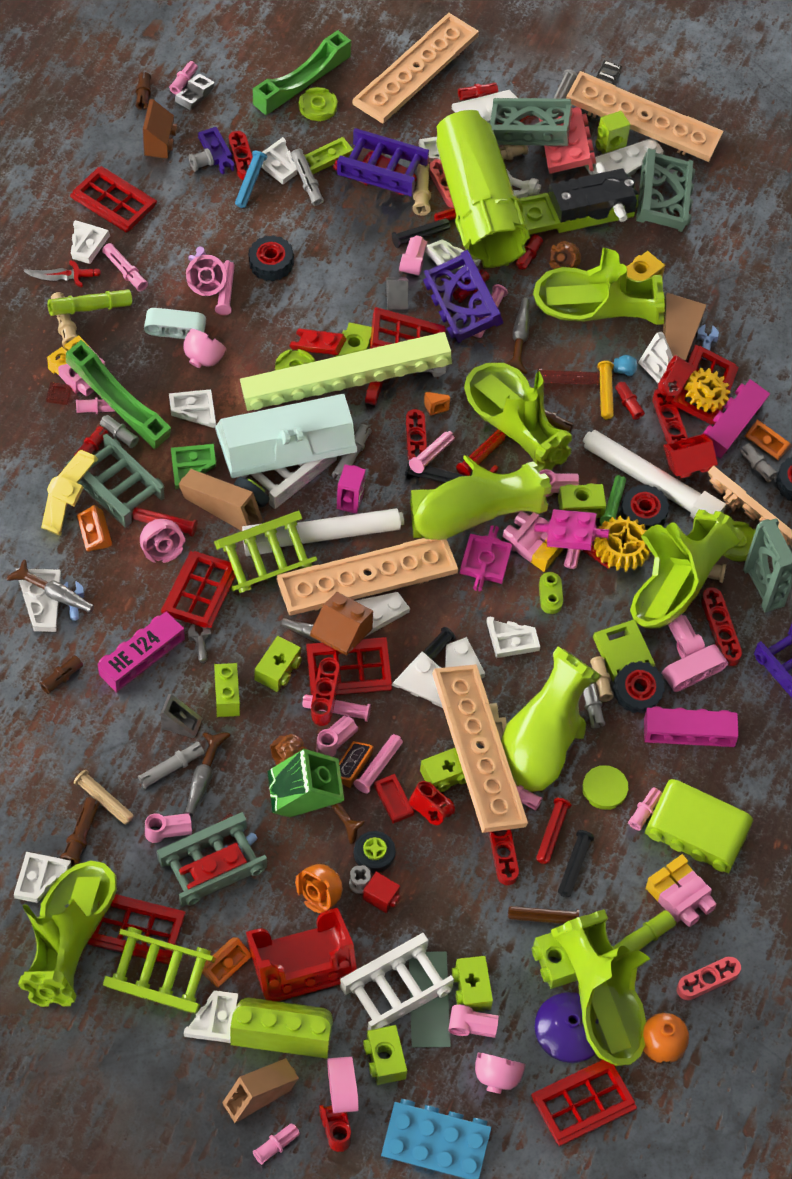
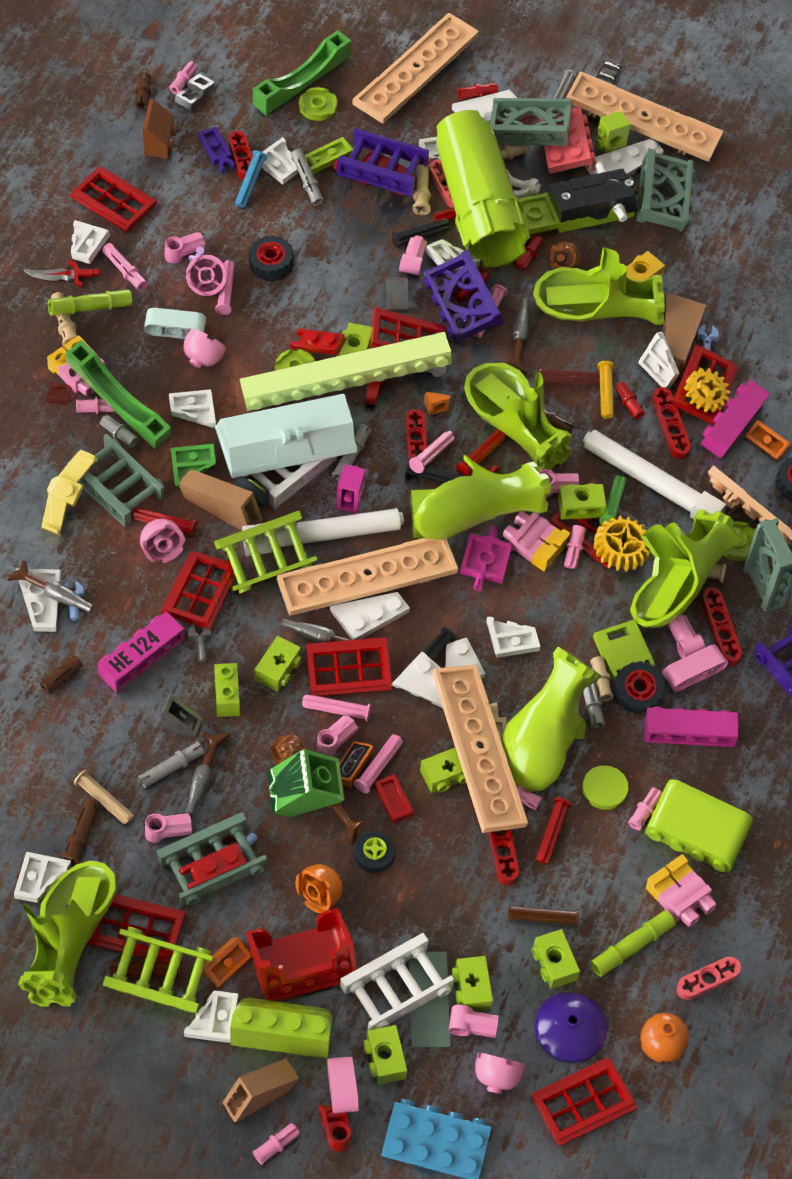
(92, 443): red axle -> none
(94, 529): orange slope -> none
(136, 968): none -> clear red axle
(178, 247): none -> bright pink piece
(201, 159): light grey bush -> none
(325, 681): red beam -> none
(342, 623): dark orange slope -> none
(358, 873): light grey bush -> none
(382, 892): red brick -> none
(429, 803): red piece -> none
(551, 591): lime plate -> none
(571, 530): dark pink plate -> none
(575, 862): black axle -> none
(605, 988): lime animal -> none
(625, 365): dark azure piece -> none
(648, 498): black wheel -> none
(677, 374): red piece -> none
(691, 455): red brick -> none
(758, 462): light grey pin -> none

